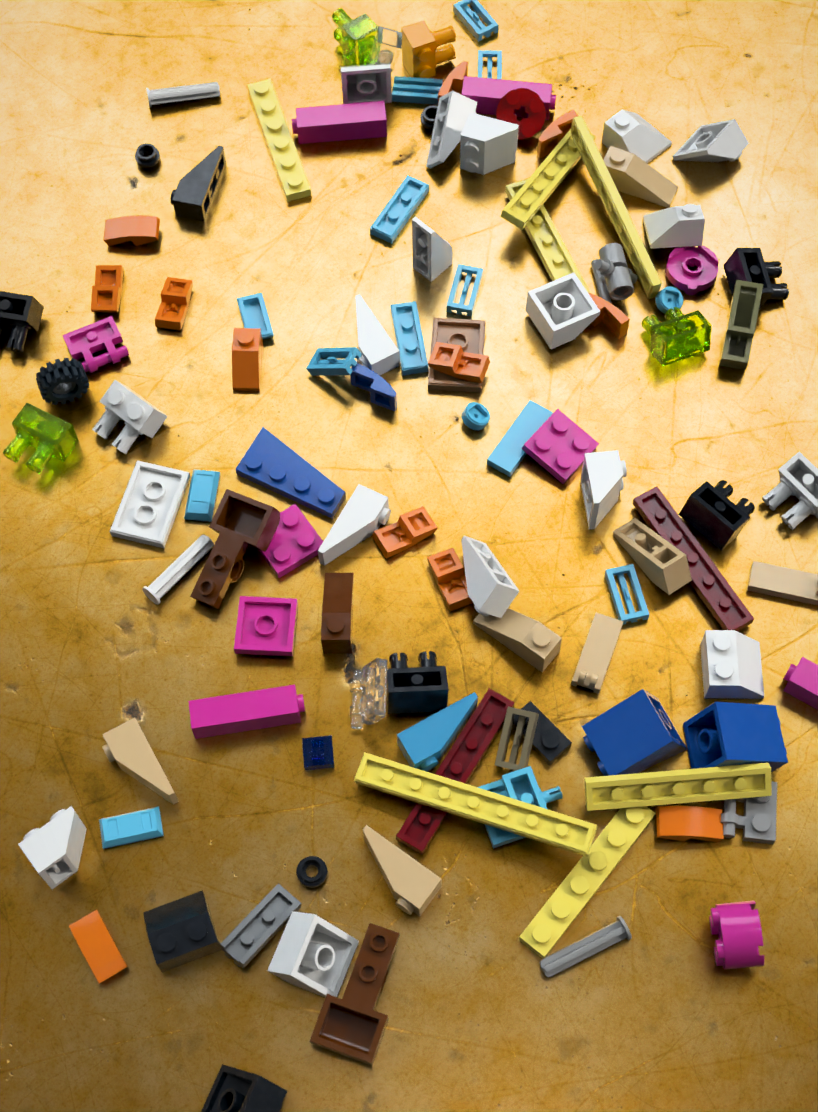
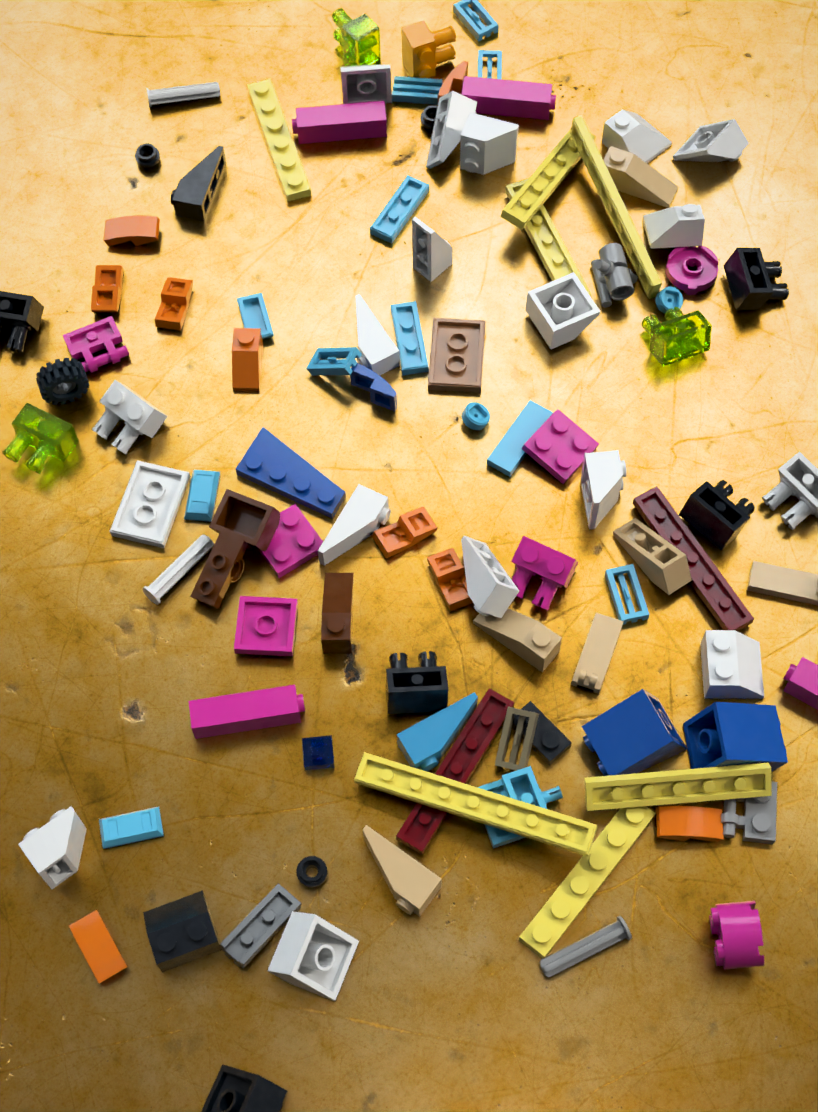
(135, 757): tan slope -> none
(350, 1023): reddish brown plate -> none
(368, 694): clear plate -> none
(385, 47): clear slope -> none
(459, 364): orange slope -> none
(461, 307): medium azure tile -> none
(533, 106): red plate -> none
(537, 559): none -> dark pink brick
(554, 133): orange slope -> none
(611, 317): orange slope -> none
(741, 325): olive slope -> none

